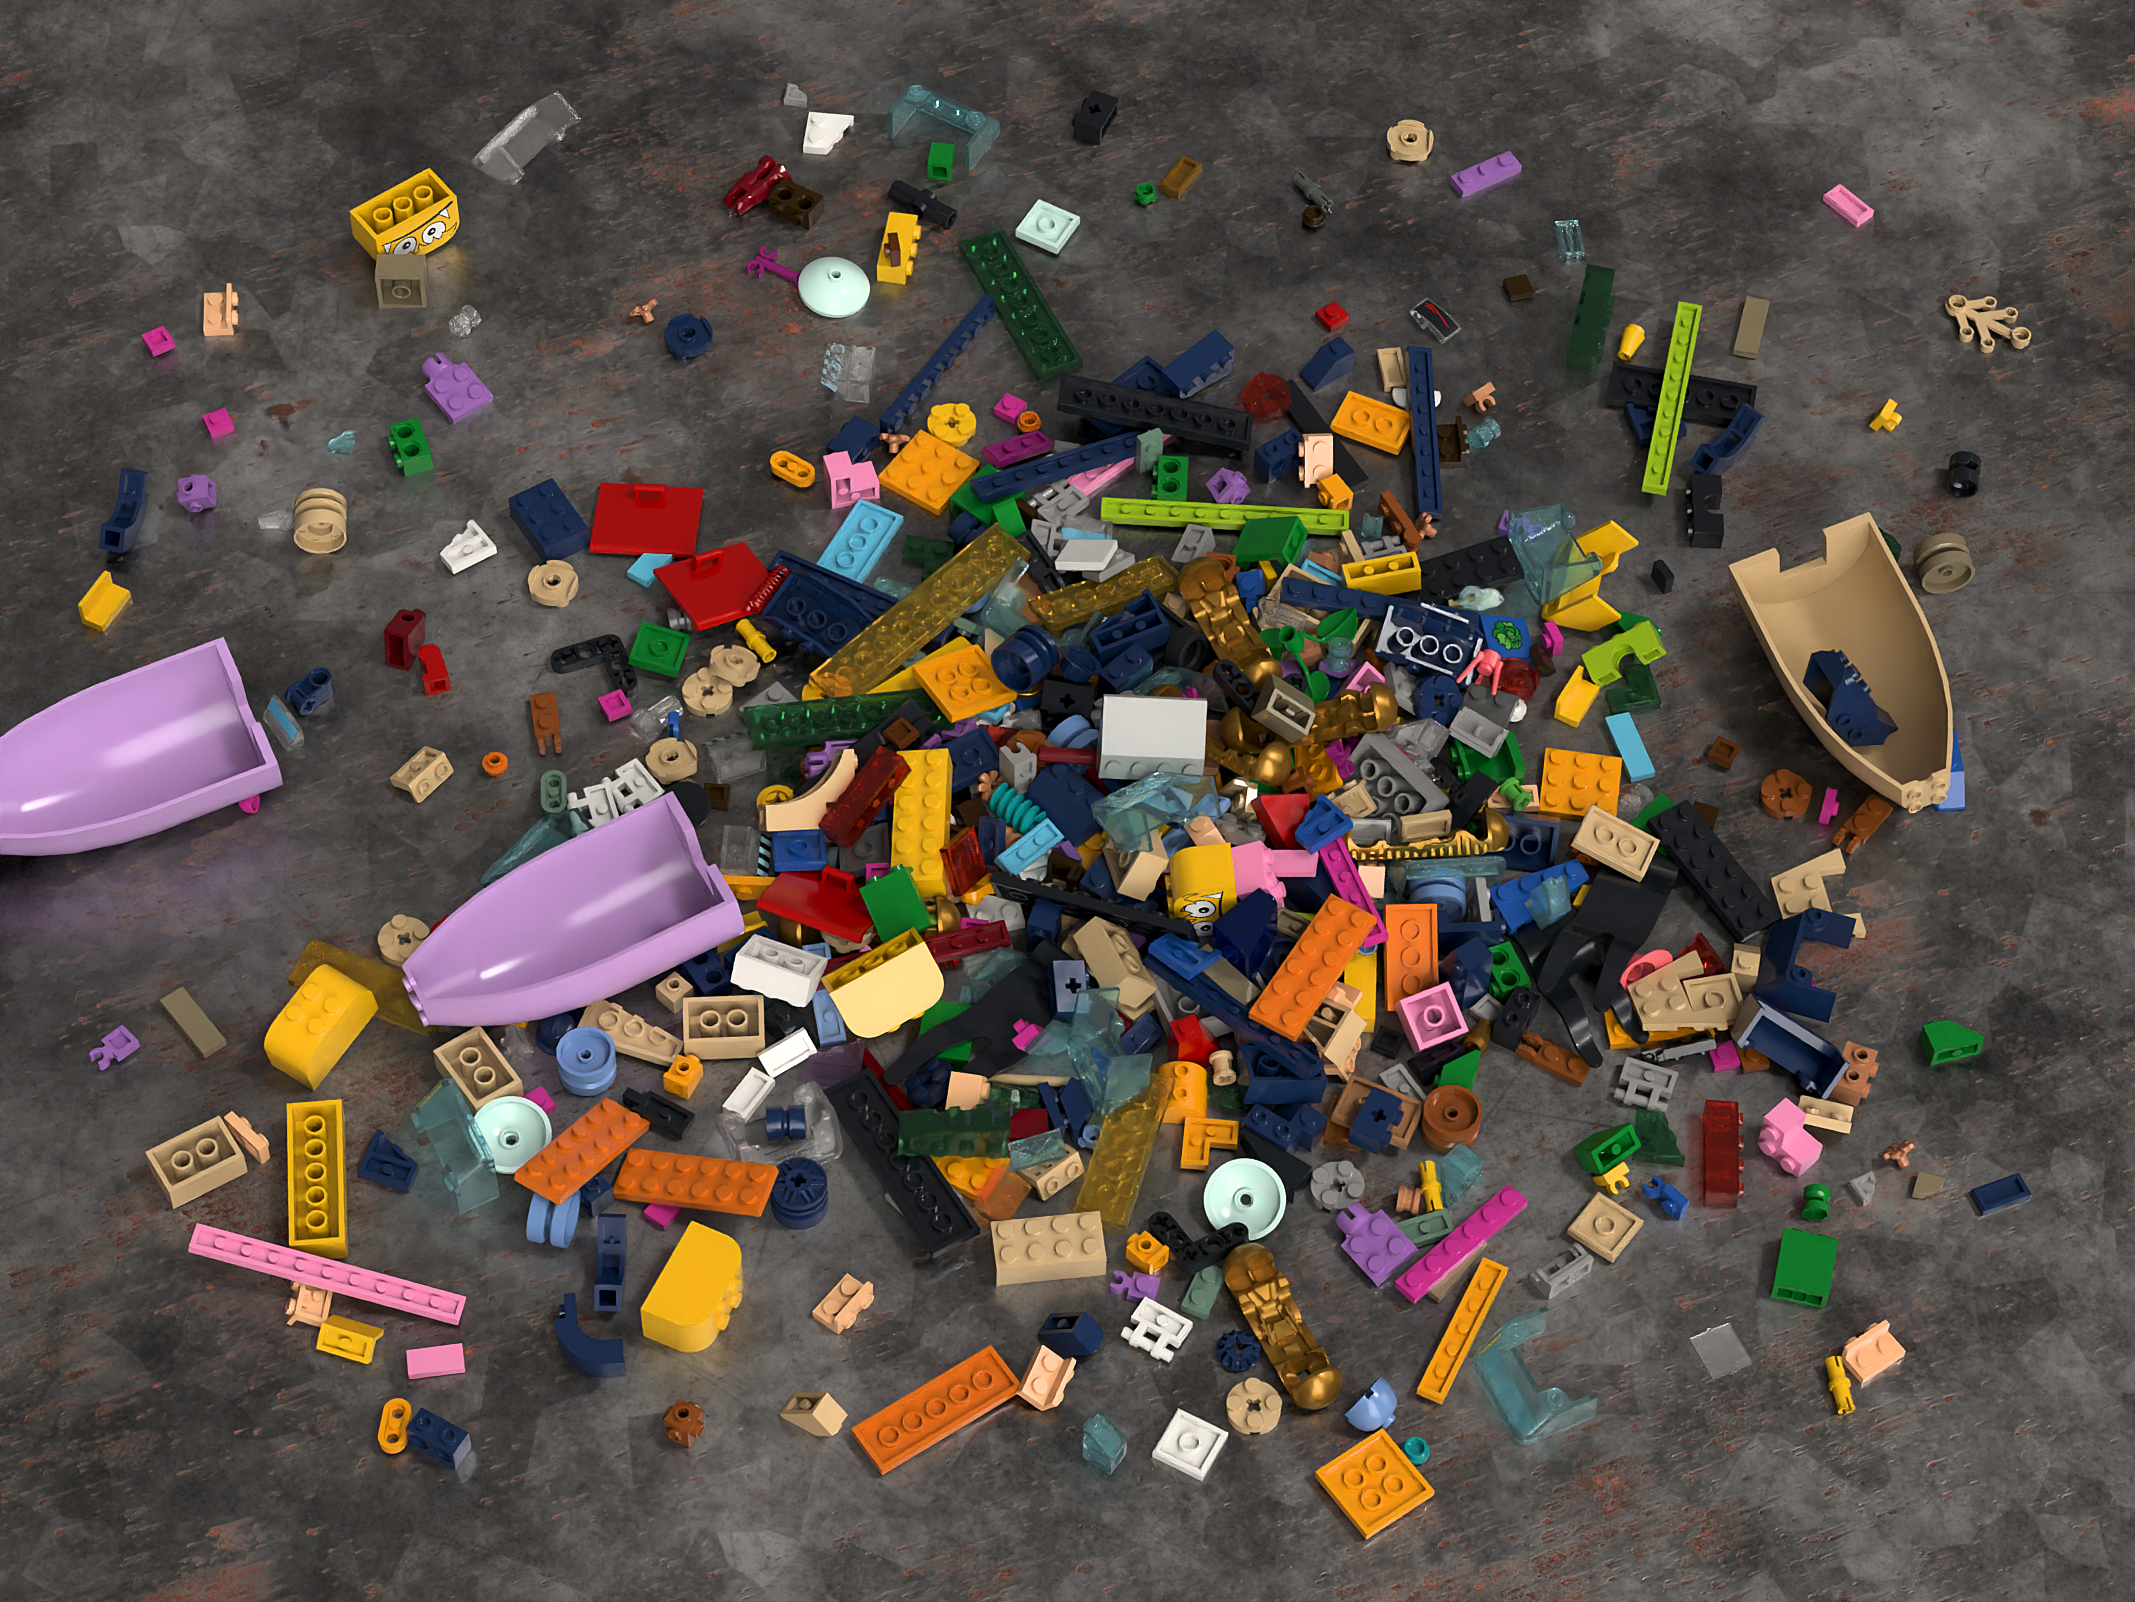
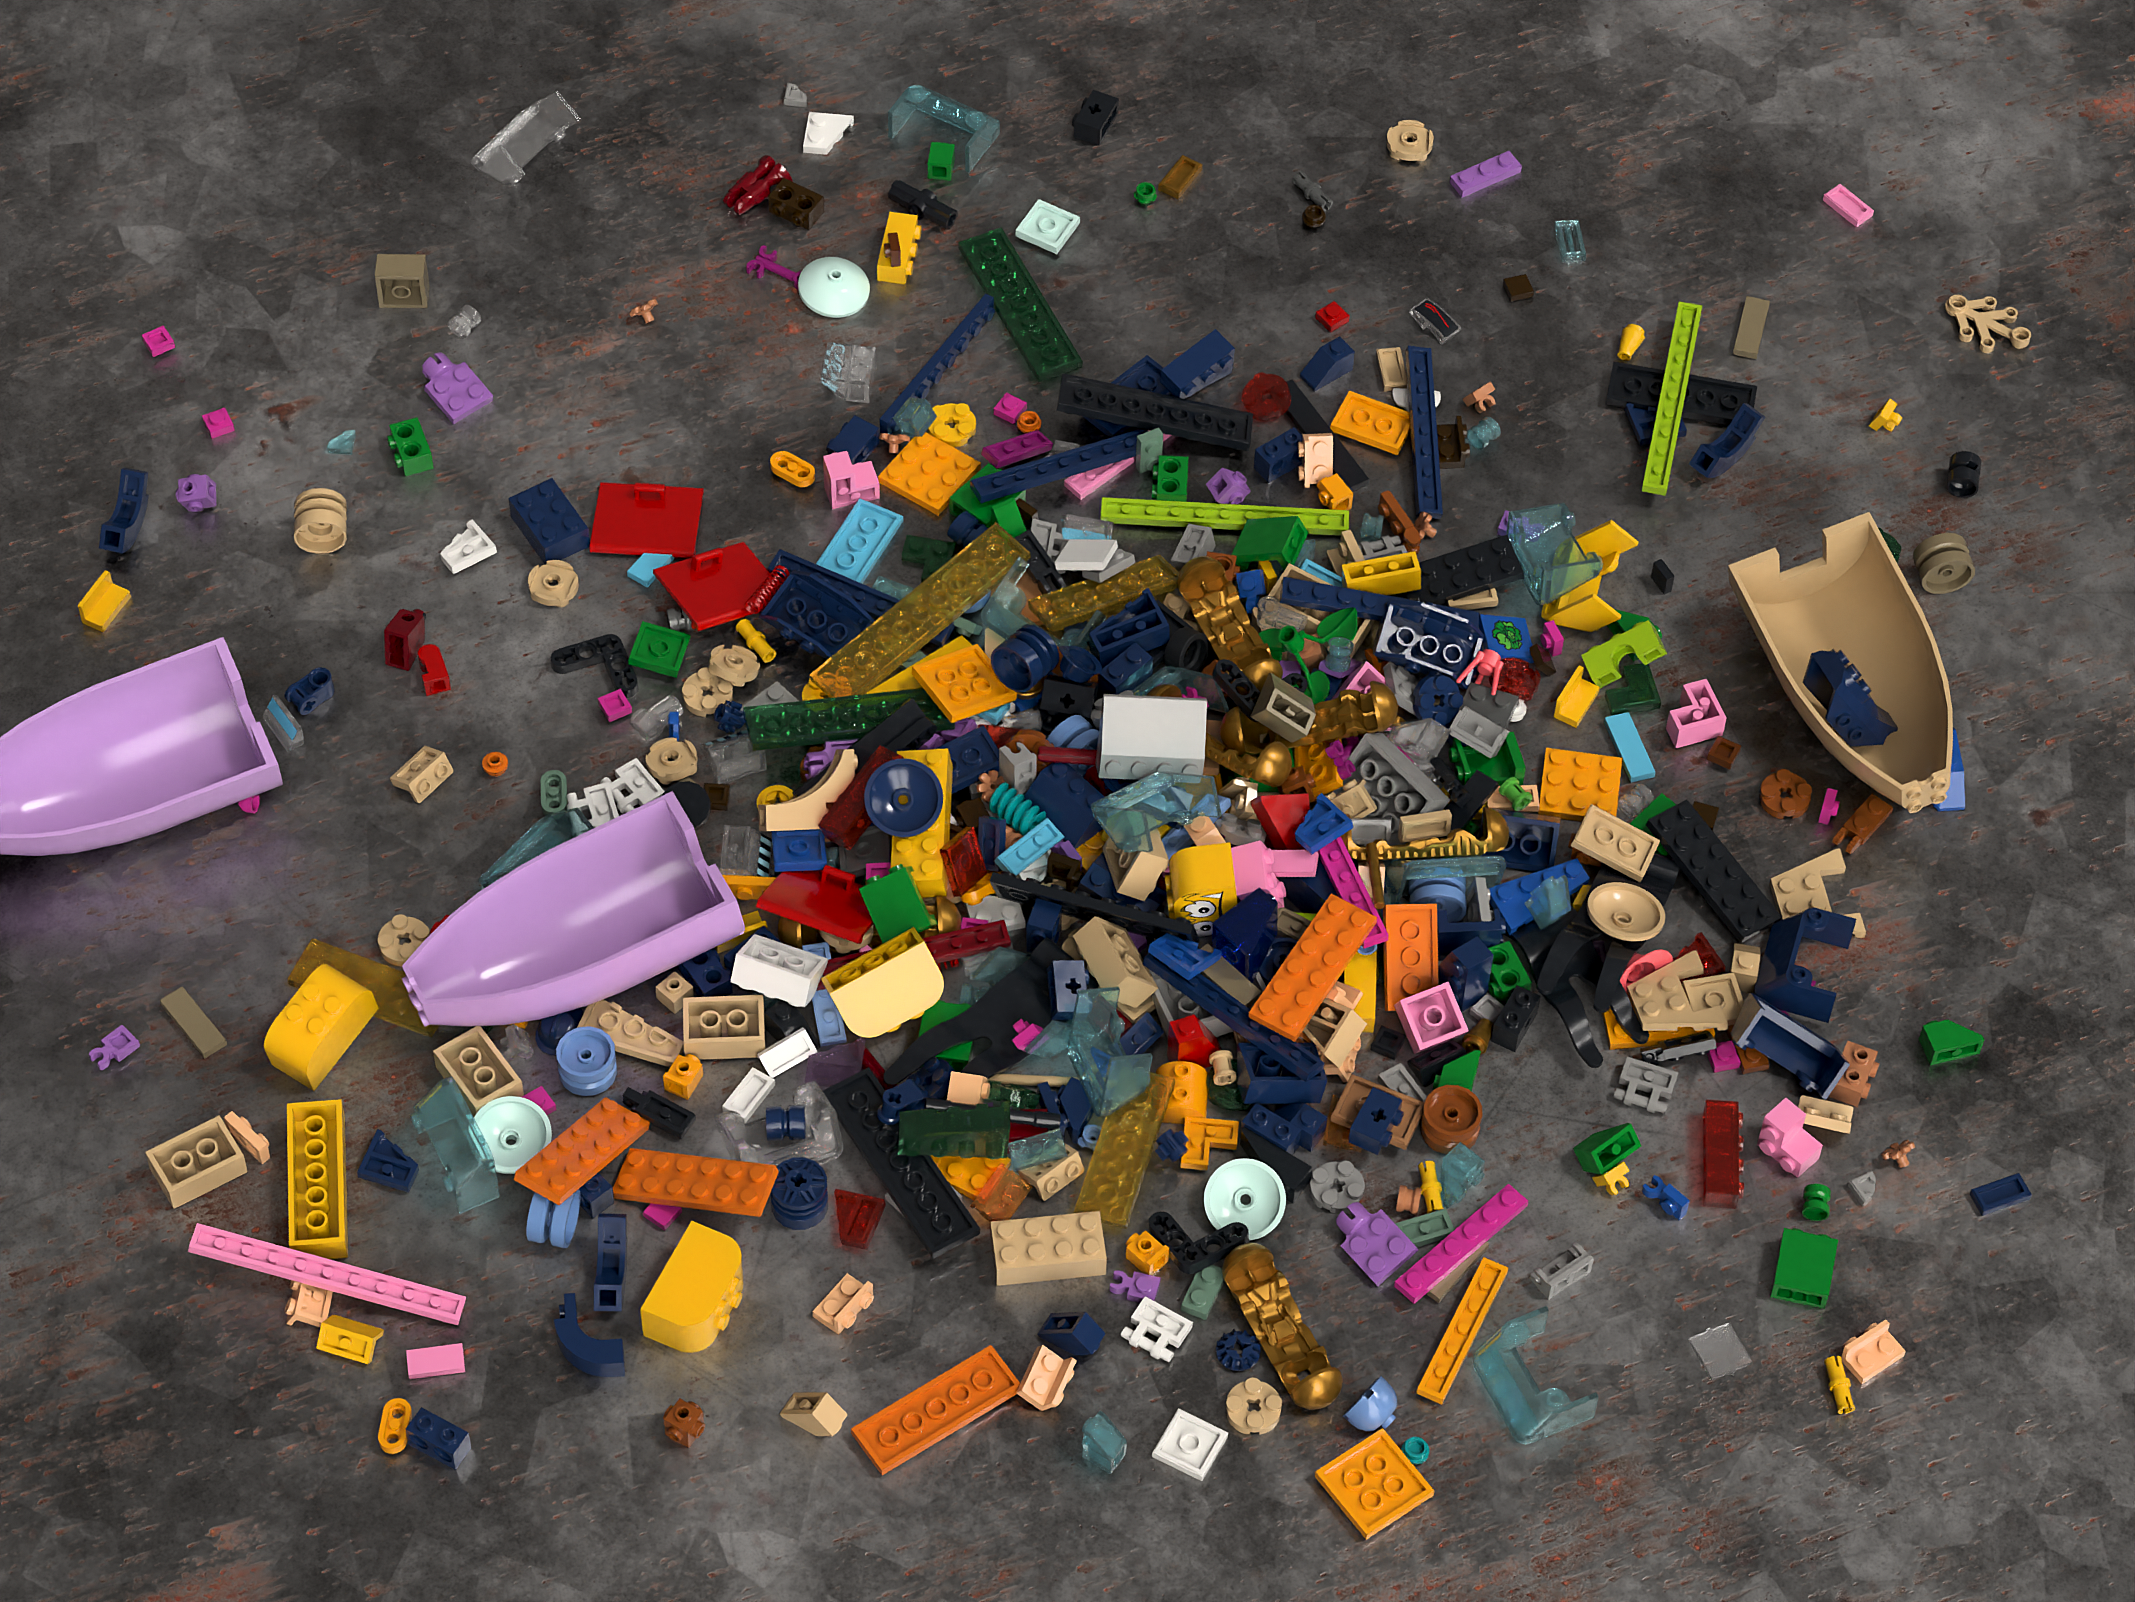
(220, 312): light nougat bracket -> none
(278, 520): clear cone -> none
(407, 217): yellow brick -> none
(545, 720): dark orange hinge -> none
(688, 347): dark blue plate -> none
(729, 716): none -> dark blue gear
(857, 1217): none -> clear red wing
(901, 733): reddish brown tile -> none
(901, 1098): none -> dark blue piece
(906, 779): none -> dark blue dish
(915, 417): none -> clear light blue brick
(1036, 1119): none -> black piece
(1064, 502): light grey plate -> none
(1171, 1145): none -> dark blue gear
(1325, 560): nougat plate -> none
(1375, 875): none -> pearl gold bar
(1484, 602): clear light blue plate -> none
(1554, 1059): dark orange hinge -> none
(1591, 318): clear green wedge -> none
(1605, 1227): tan plate -> none
(1625, 911): none -> tan dish
(1656, 1140): clear green wing -> none
(1699, 717): none -> bright pink brick
(1704, 527): black arch -> none
(1927, 1185): dark tan tile -> none

